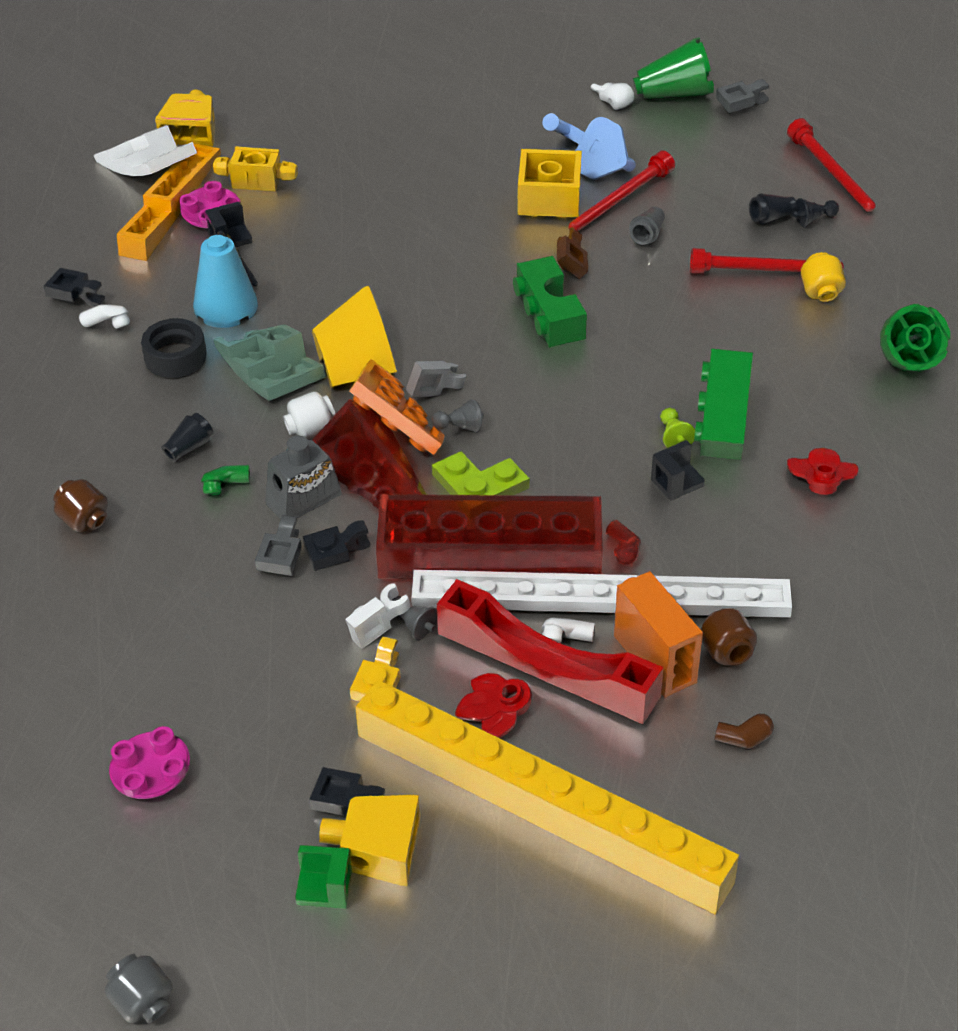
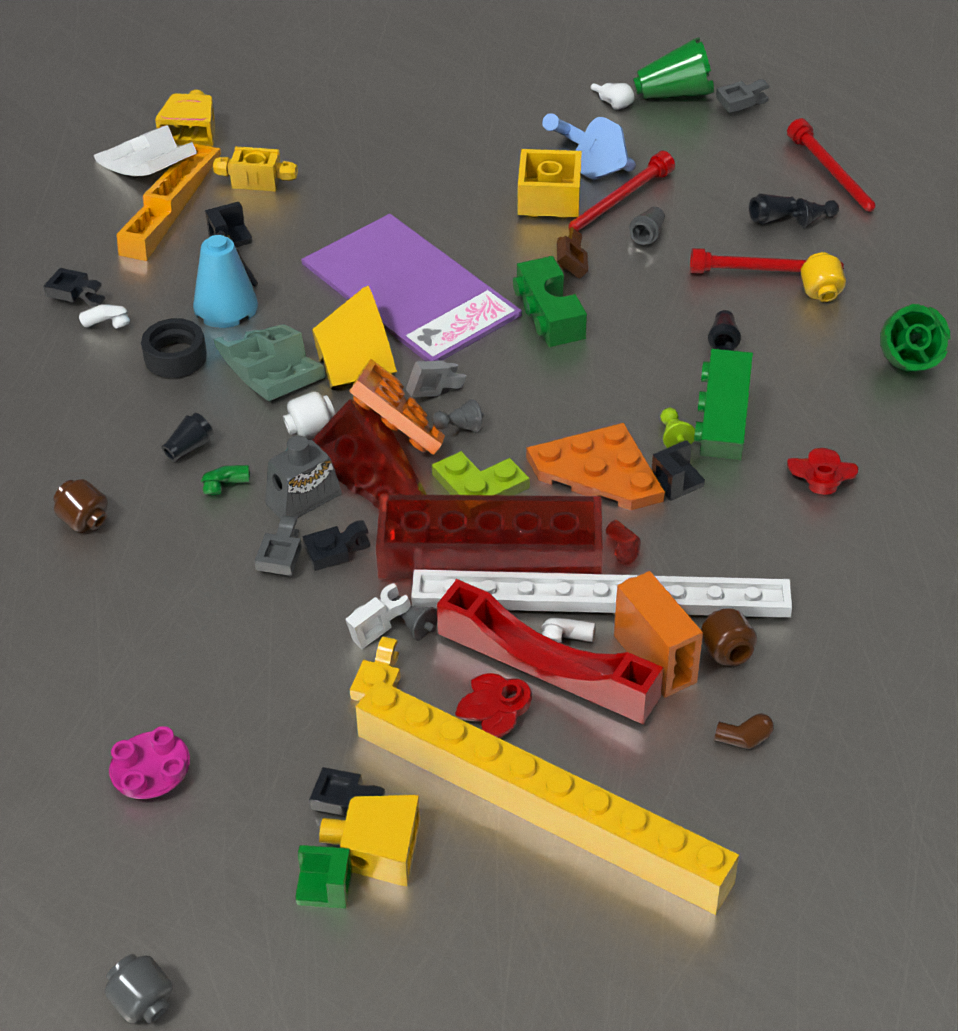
(208, 197): dark pink dish -> none
(417, 288): none -> medium lavender piece
(599, 464): none -> orange plate
(724, 332): none -> black cone

